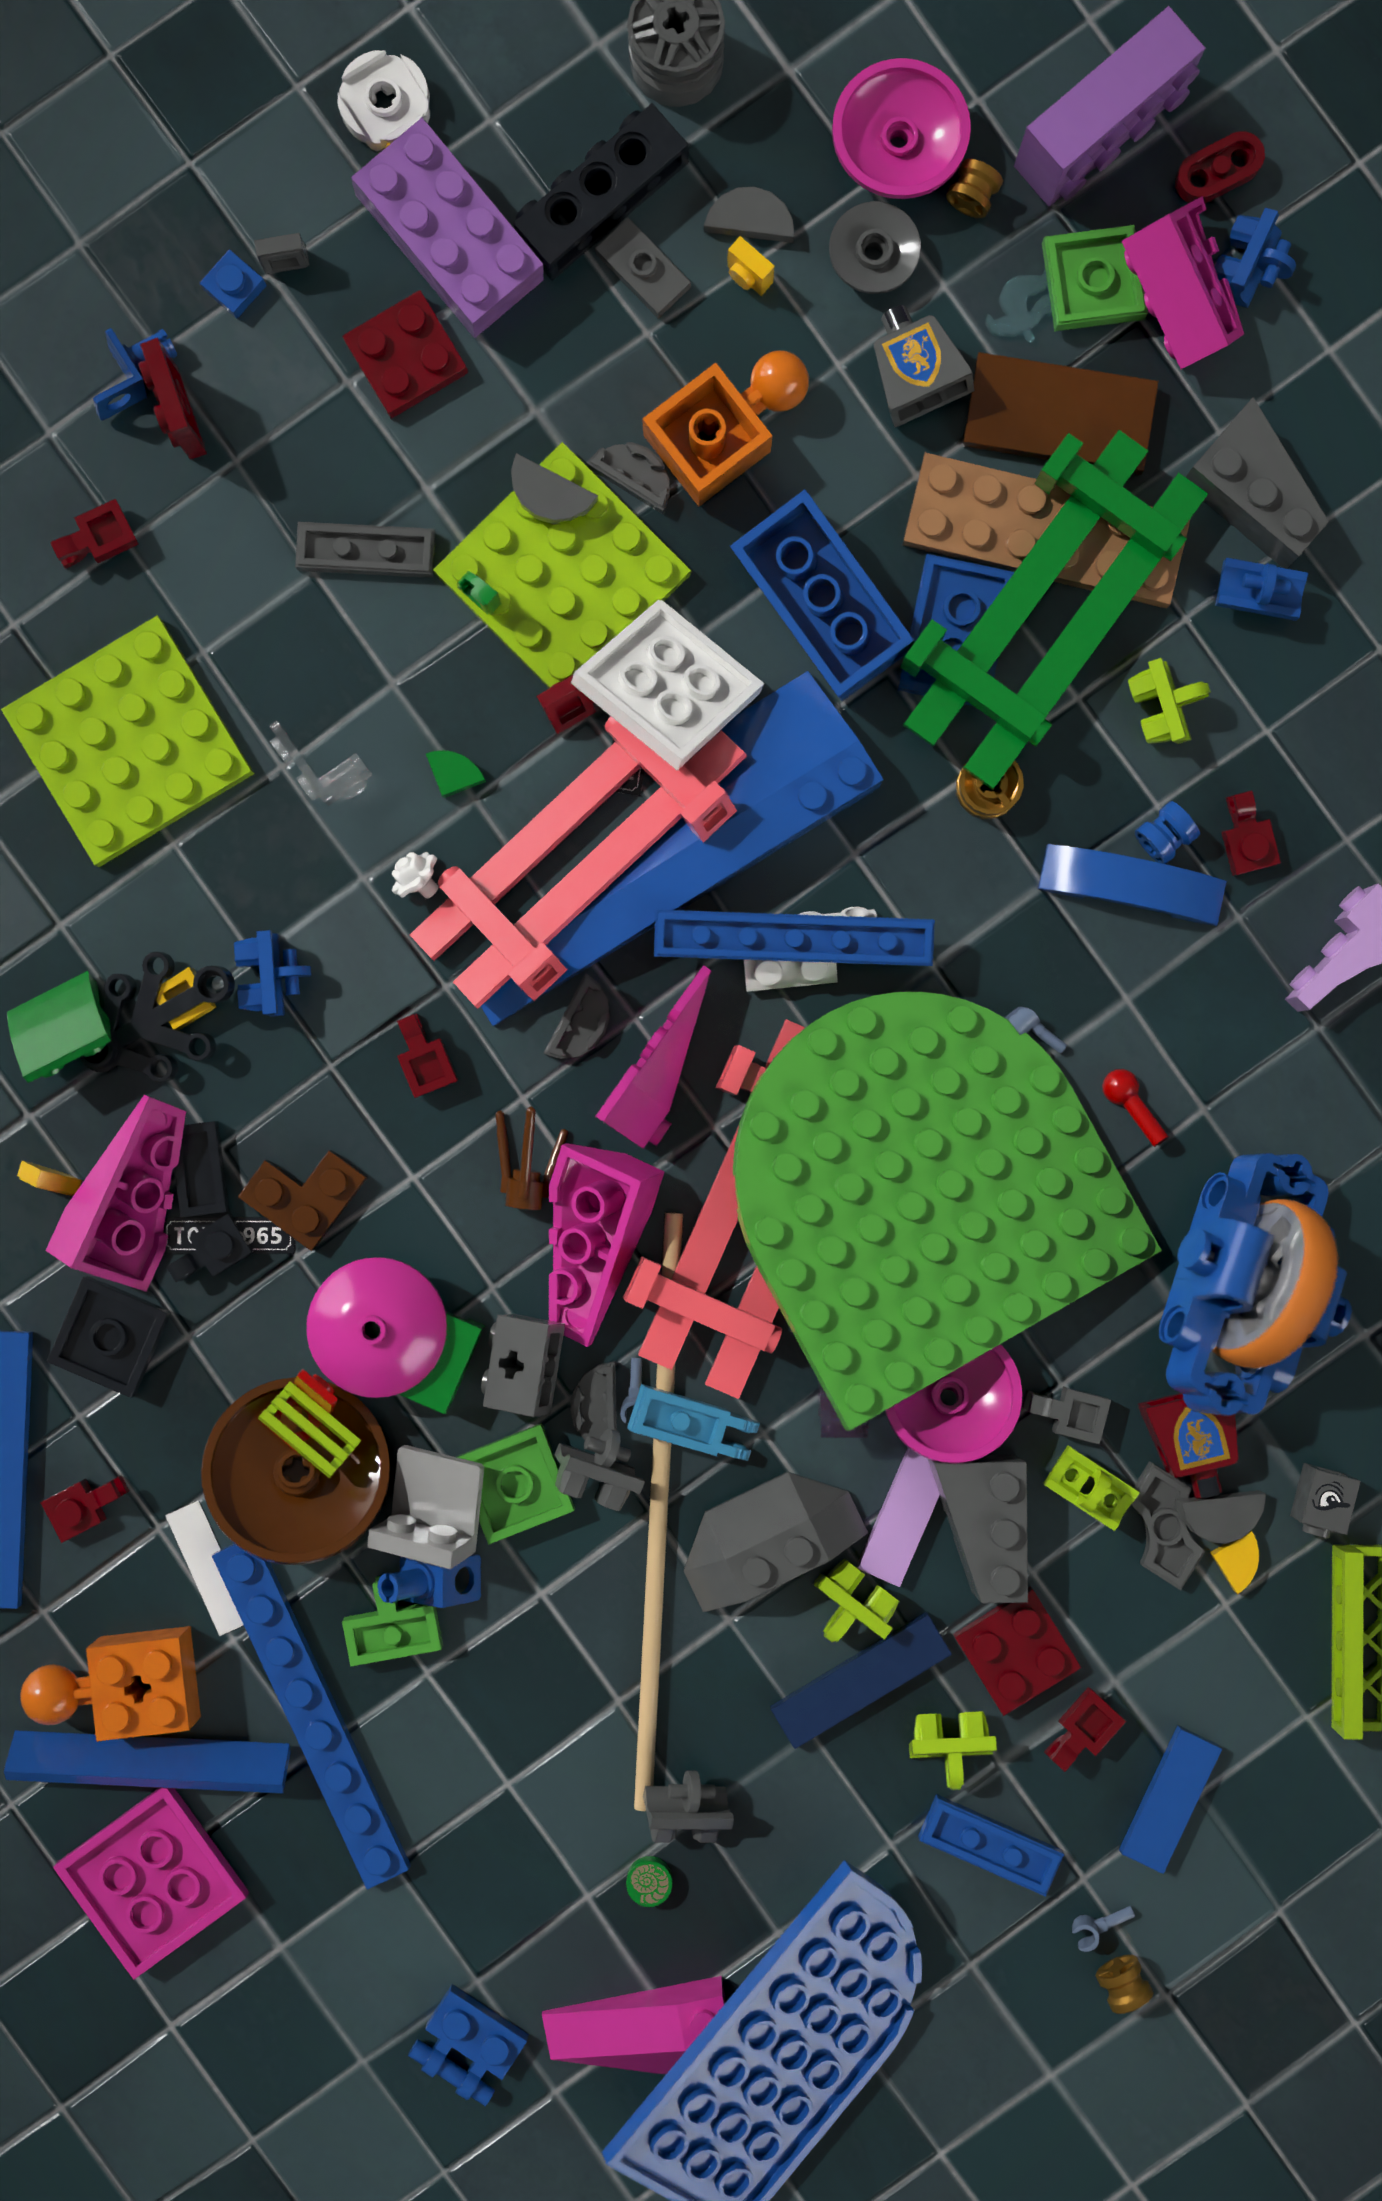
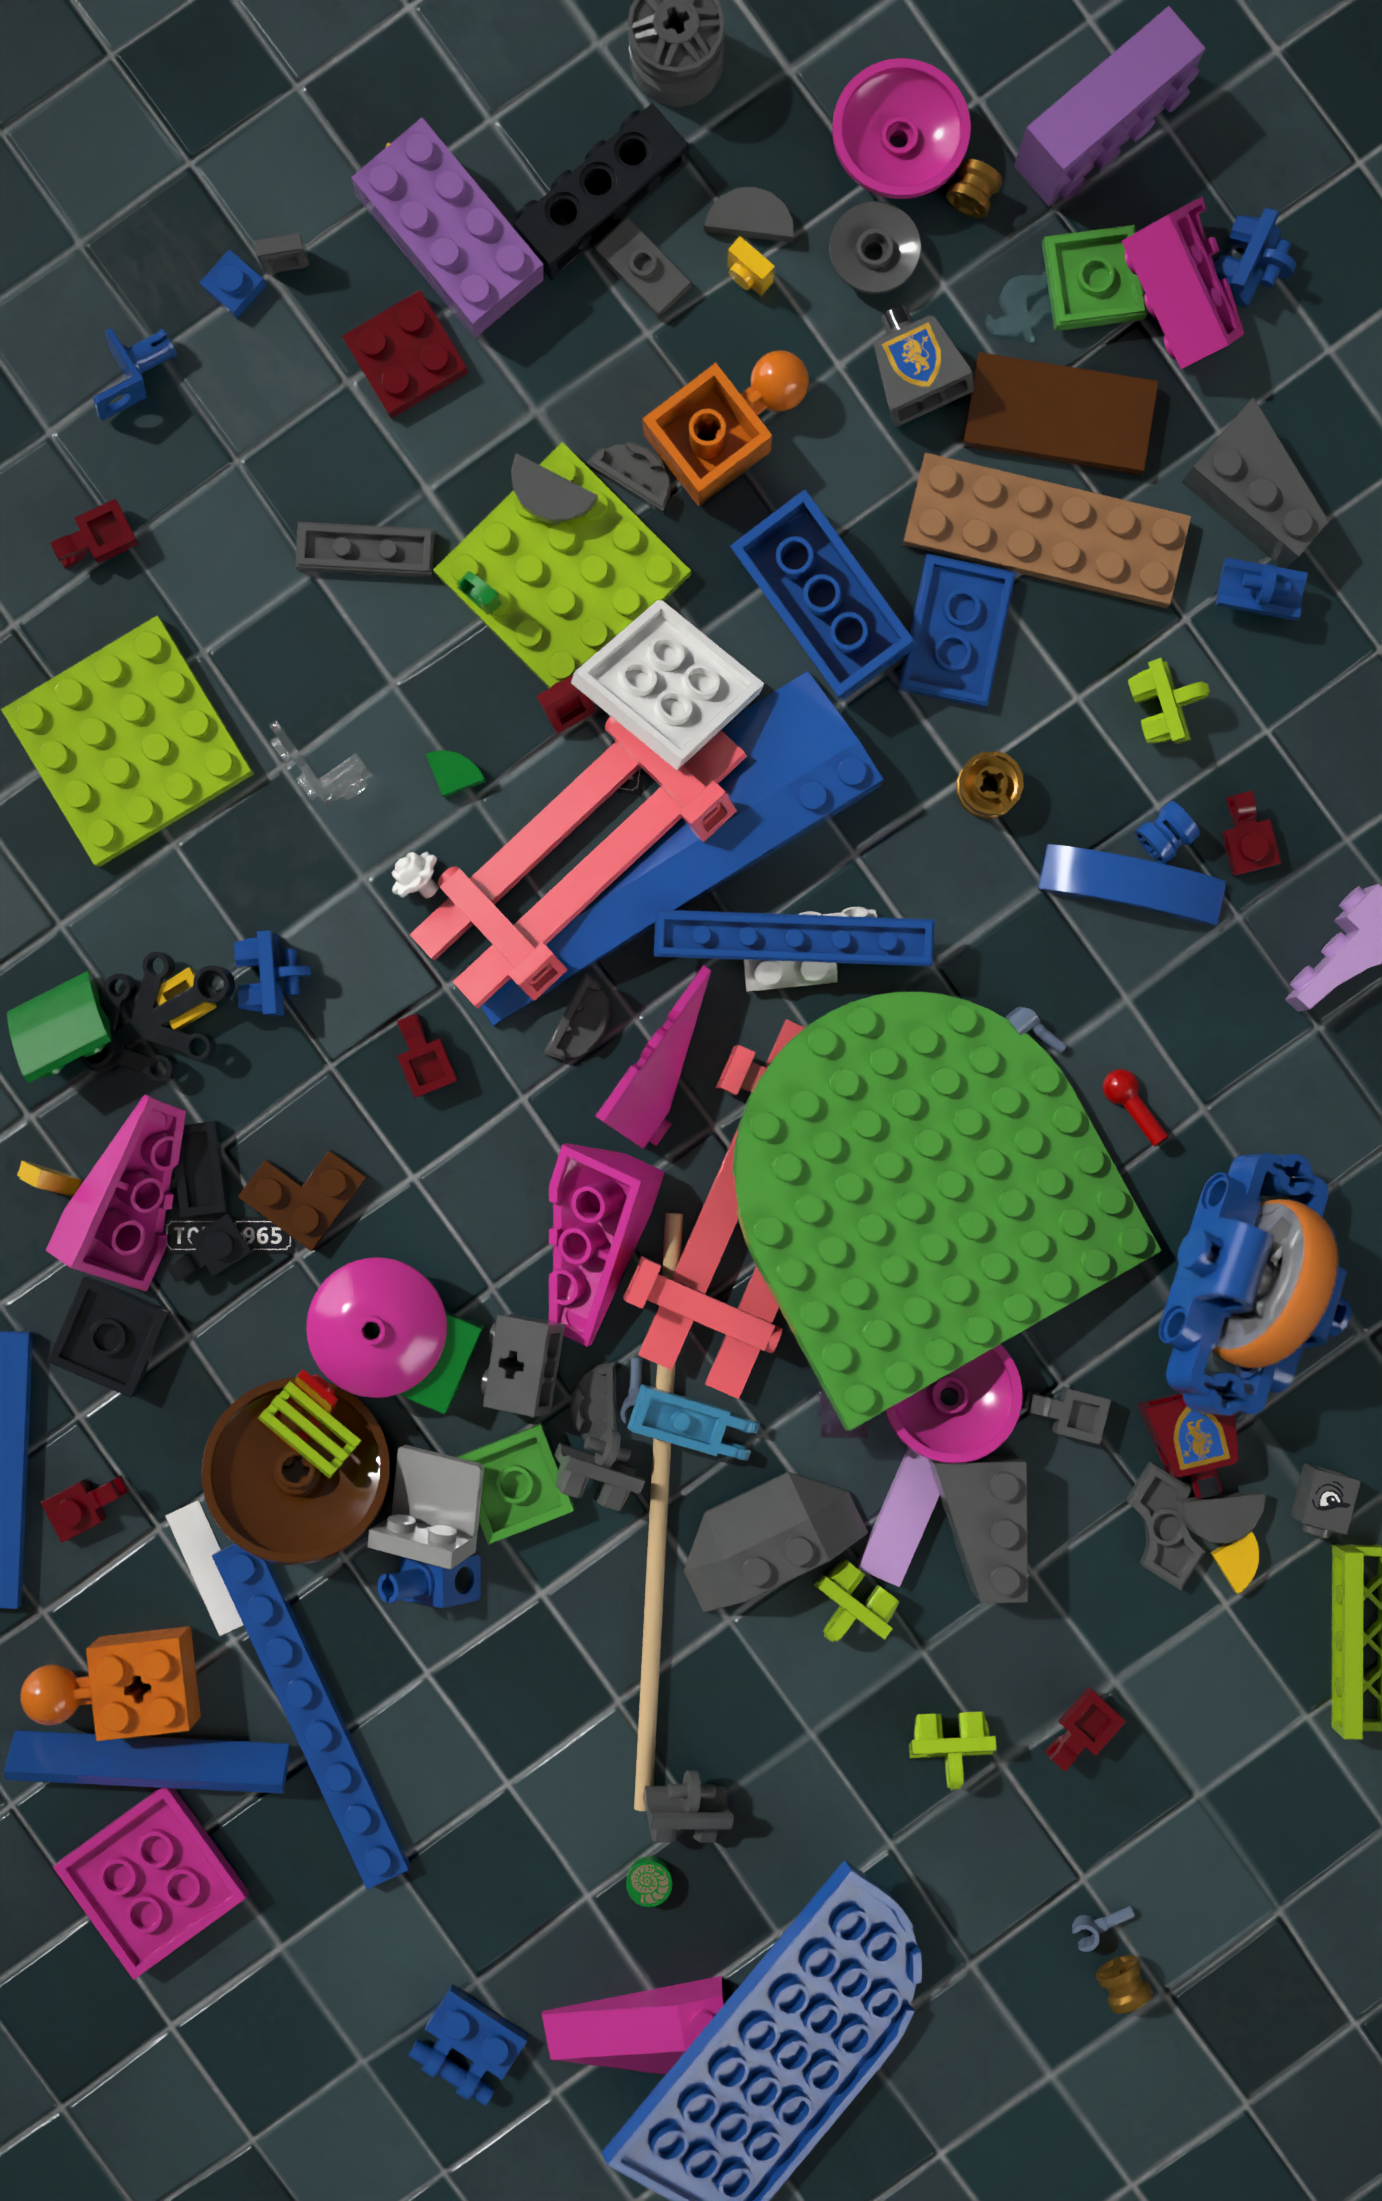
(174, 408): dark red plate -> none
(391, 74): white plate -> none
(391, 1631): bright green plate -> none
(525, 1187): reddish brown plant -> none
(860, 1680): dark blue tile -> none
(963, 673): green fence -> none
(991, 1845): blue tile -> none
(1017, 1652): dark red plate -> none
(1108, 1497): lime hips -> none
(1170, 1799): blue tile -> none
(1216, 169): dark red plate -> none

